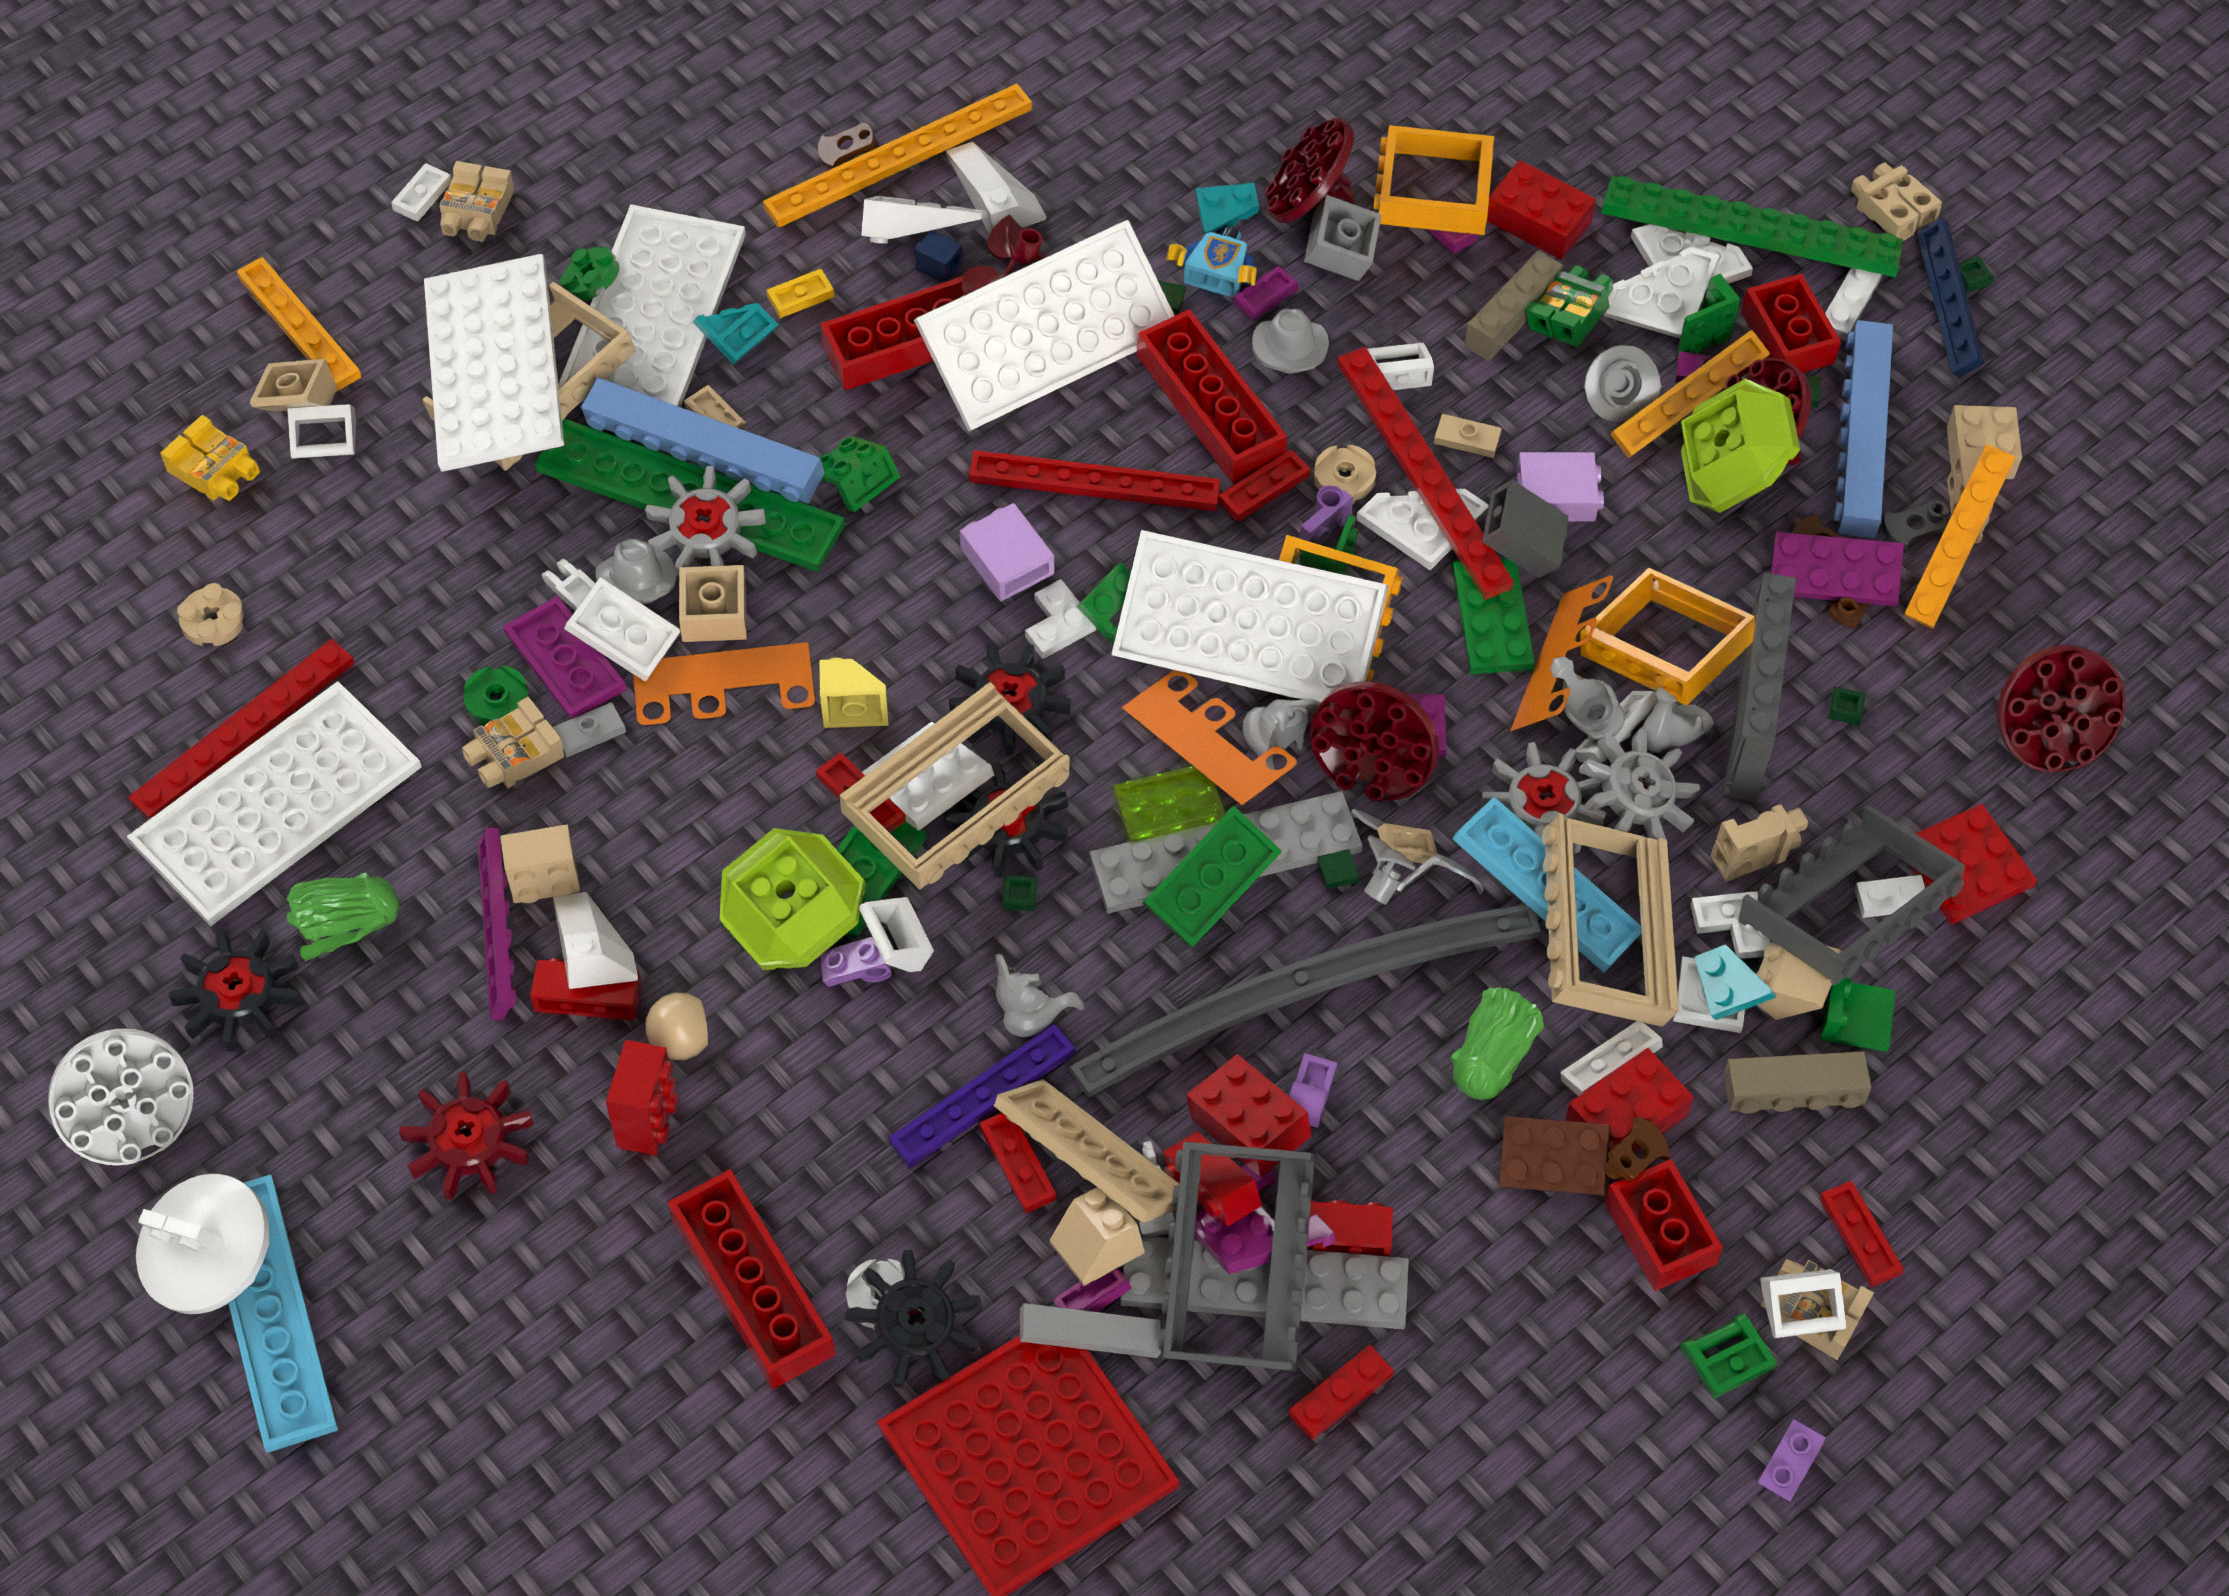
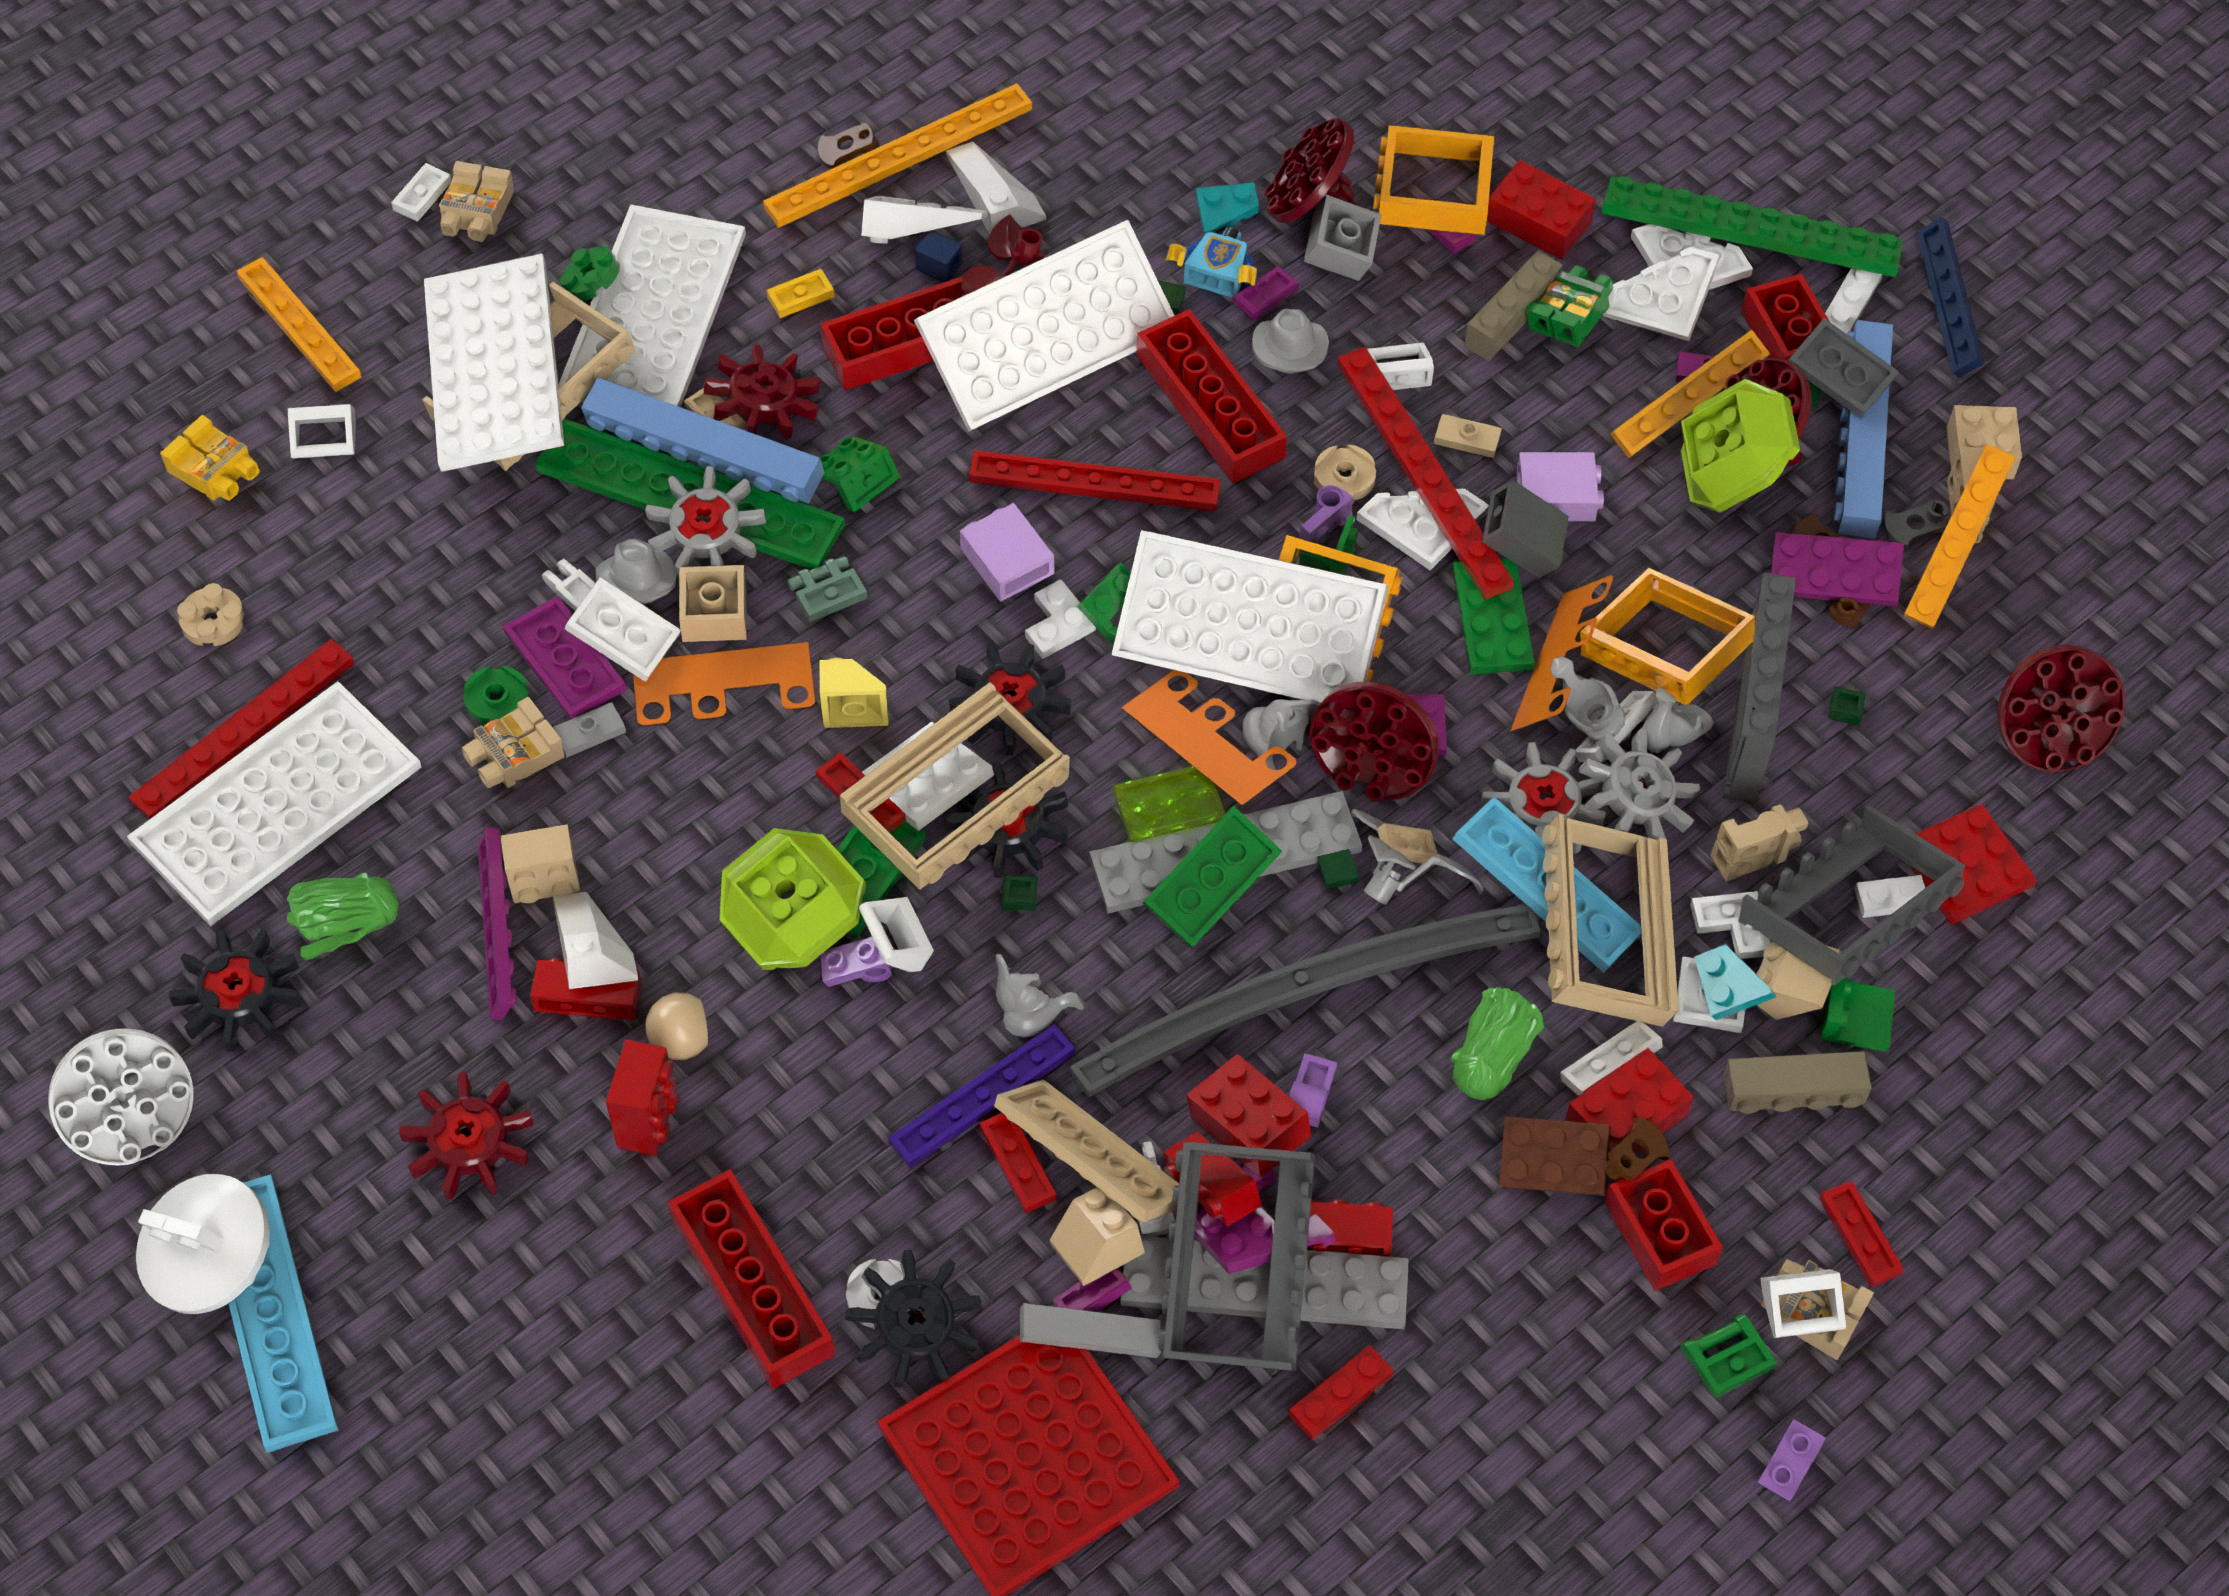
(294, 386): tan slope -> none
(737, 330): teal wing -> none
(763, 392): none -> dark red gear
(830, 594): none -> sand green plate
(1264, 485): red plate -> none
(1621, 383): light grey hat -> none
(1714, 321): green bracket -> none
(1843, 368): none -> dark grey plate
(1896, 201): tan hips -> none
(1975, 274): dark green tile -> none

